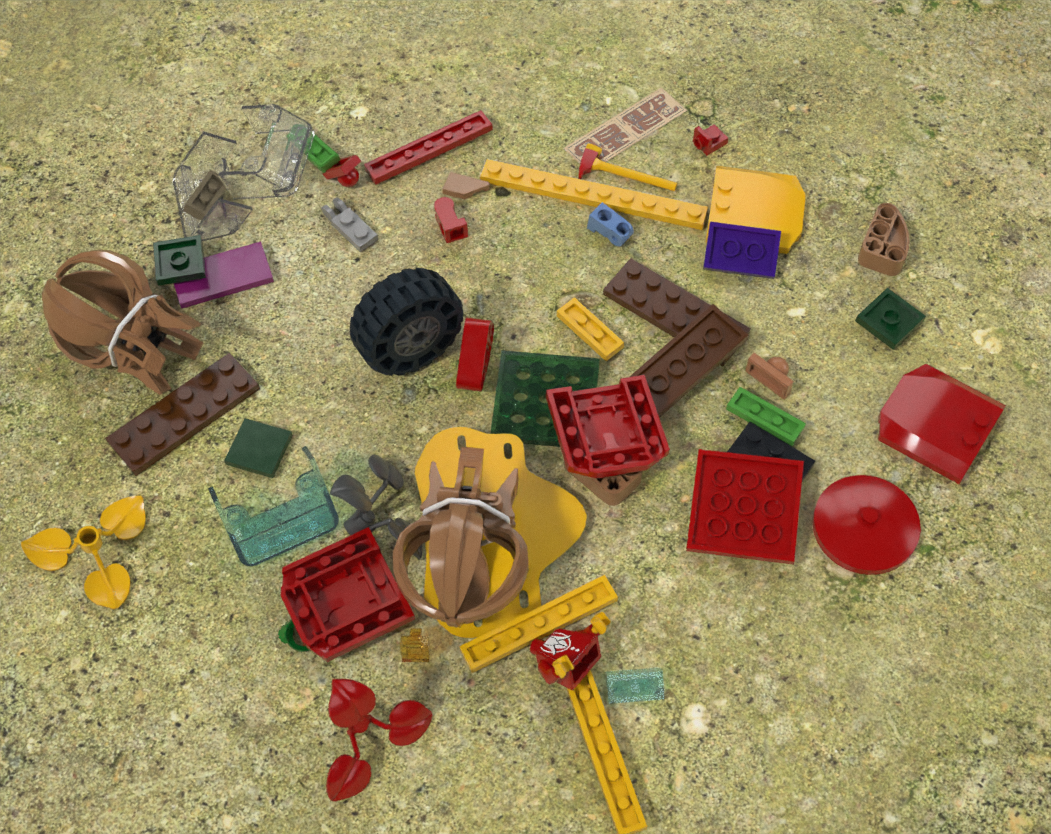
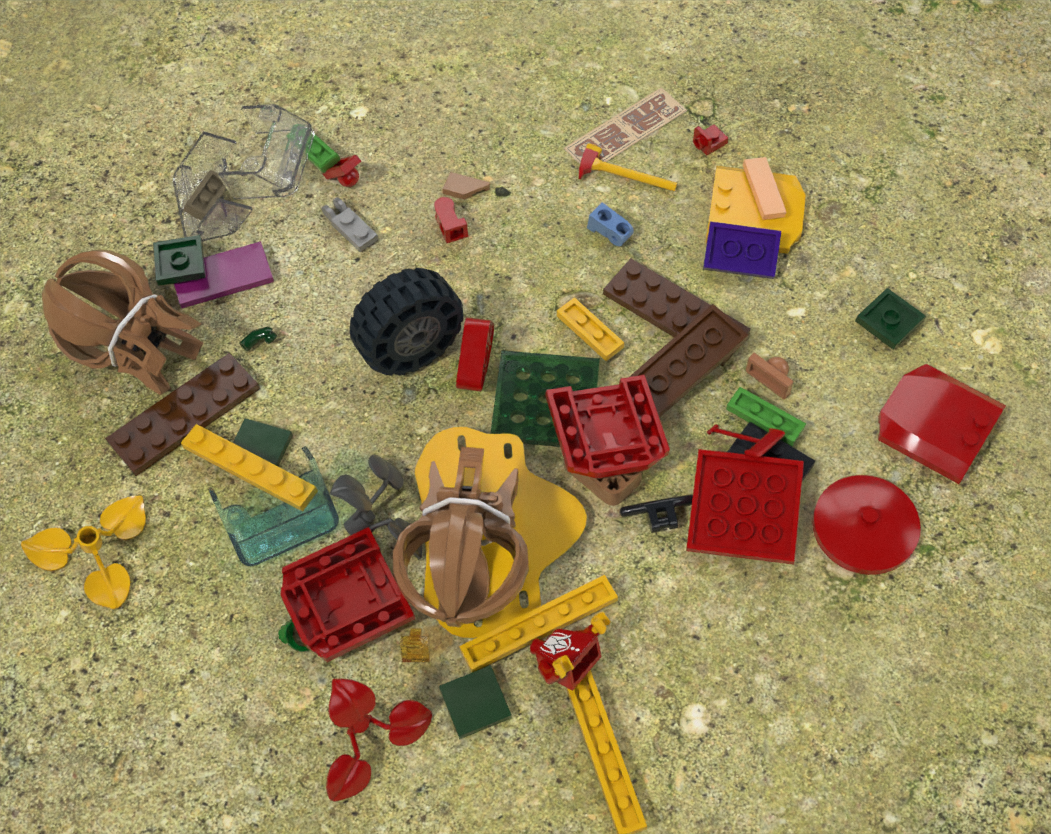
(249, 467): none -> yellow plate
(256, 335): none -> dark green arm
(428, 147): red plate -> none
(475, 702): none -> dark green tile
(594, 194): yellow plate -> none
(634, 685): clear light blue slope -> none
(653, 507): none -> black piece
(762, 445): none -> red piece
(764, 188): none -> light nougat tile
(885, 241): medium nougat beam -> none

